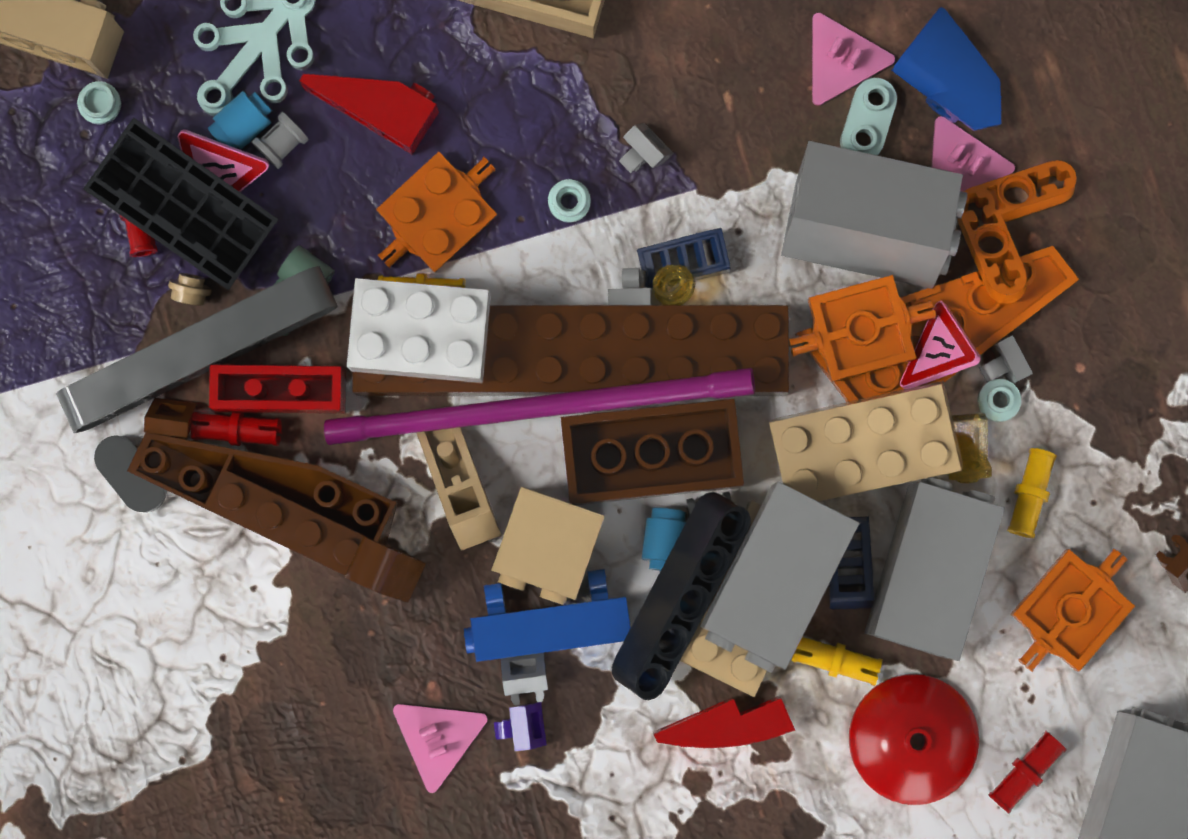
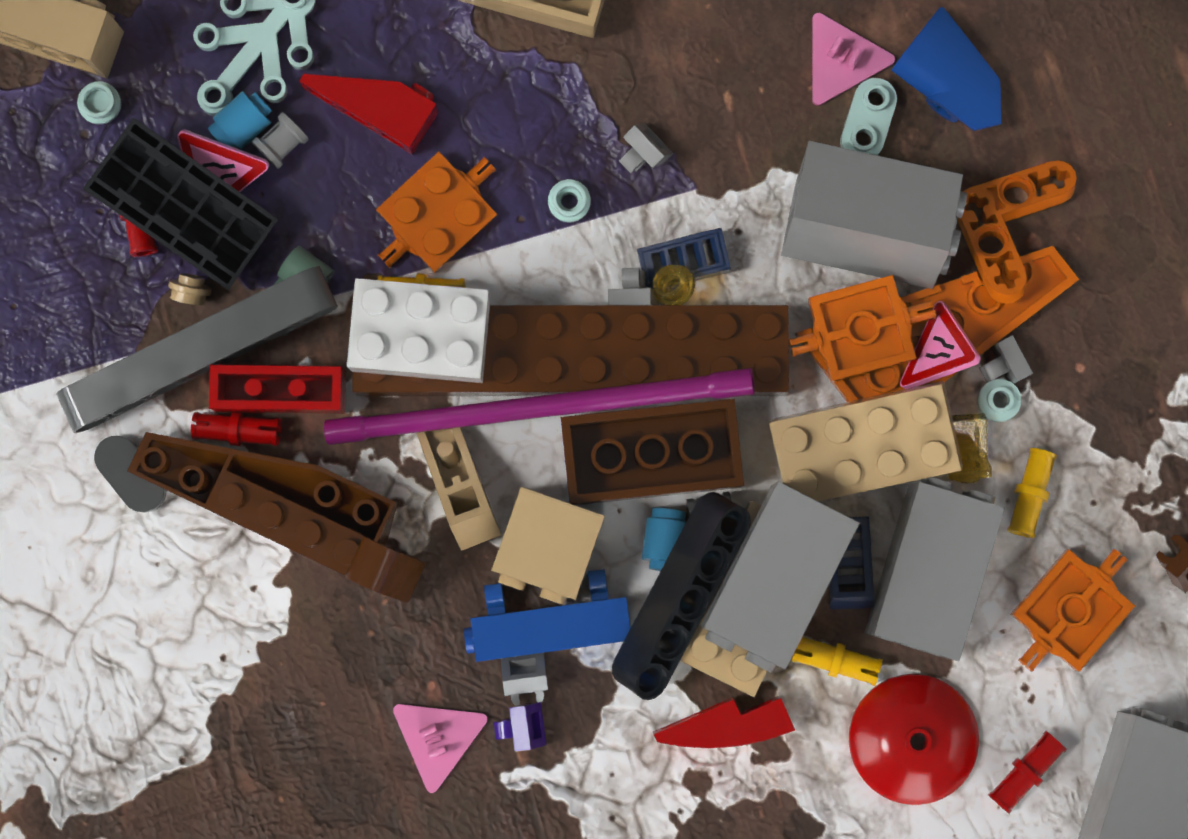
(170, 418): reddish brown tile -> none
(963, 154): bright pink piece -> none

